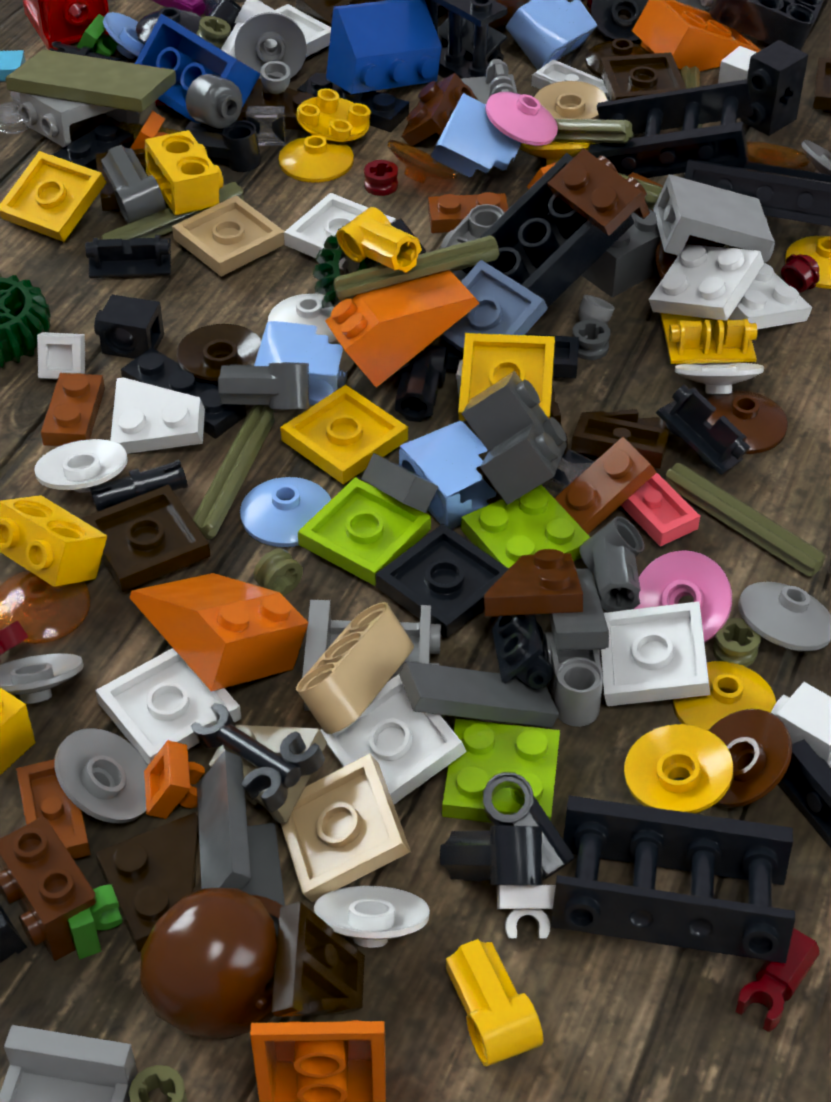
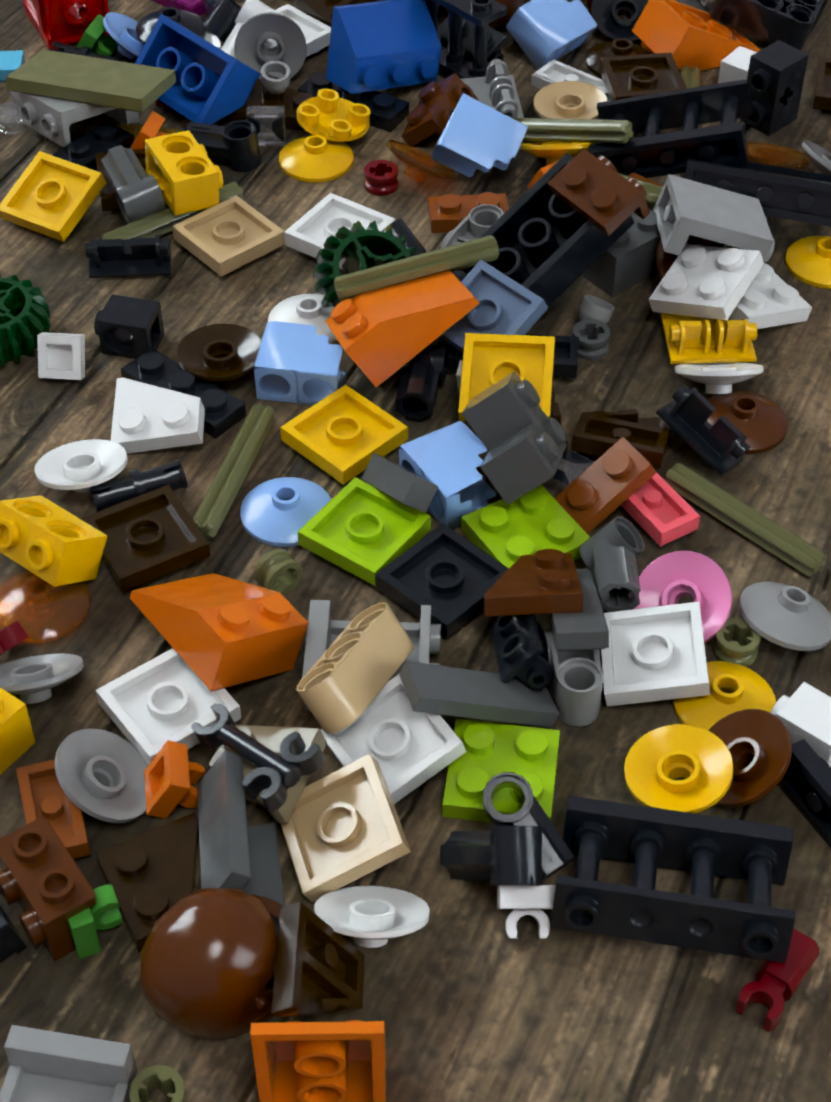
(72, 408): dark orange plate -> none
(214, 30): olive bush -> none
(214, 101): dark grey head -> none
(277, 385): dark grey piece -> none
(375, 238): yellow piece -> none
(496, 1017): yellow piece -> none
(521, 118): bright pink dish -> none
(801, 272): dark red plate -> none

